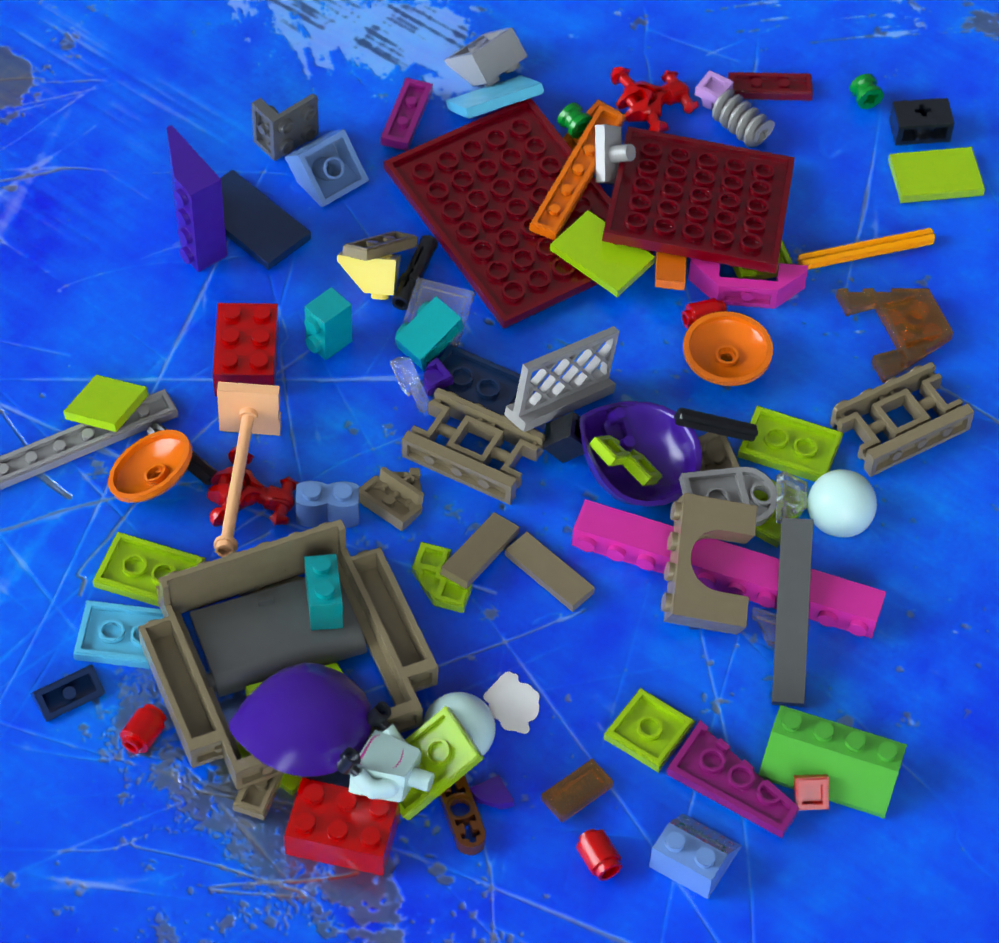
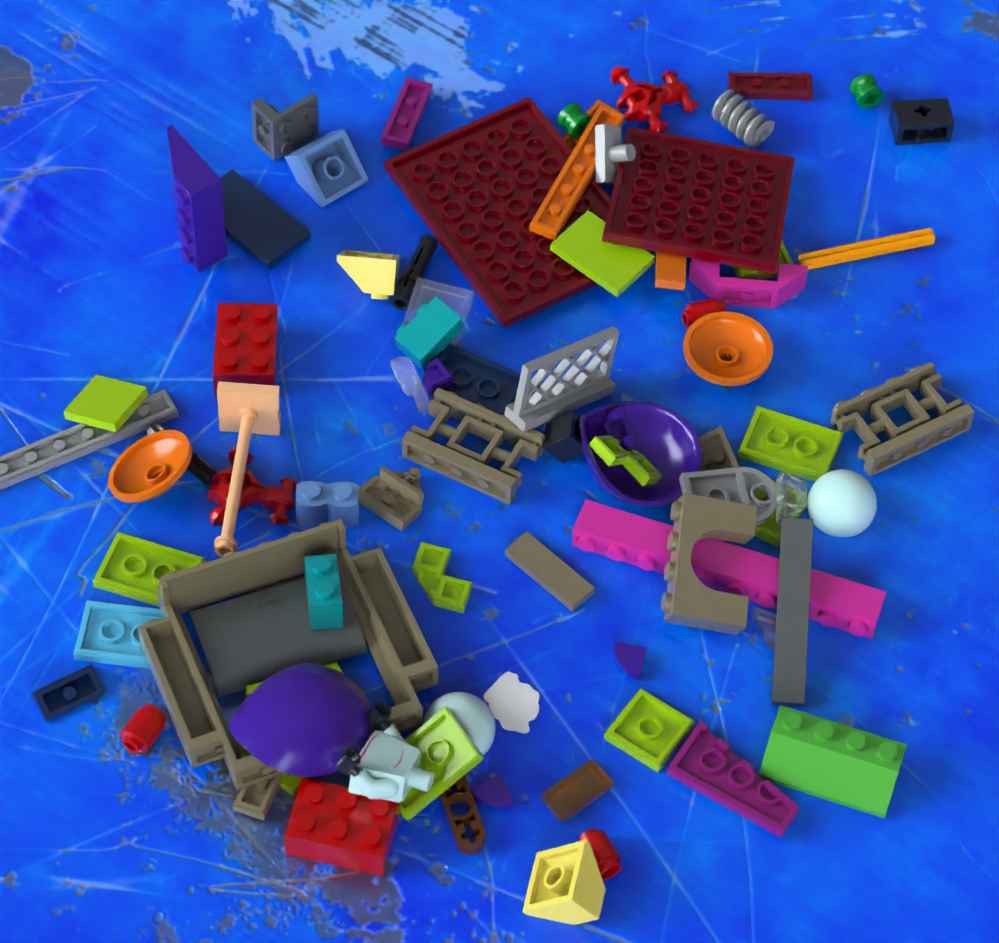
(328, 323): teal brick -> none
(380, 245): dark tan tile -> none
(480, 550): dark tan tile -> none
(488, 57): light grey slope -> none
(495, 96): medium azure tile -> none
(565, 885): none -> light yellow slope
(630, 658): none -> dark purple tile
(693, 855): medium blue slope -> none
(711, 88): lavender tile -> none
(715, 424): black axle -> none
(811, 792): tile -> none
(909, 318): clear orange wing -> none
(936, 174): lime tile -> none

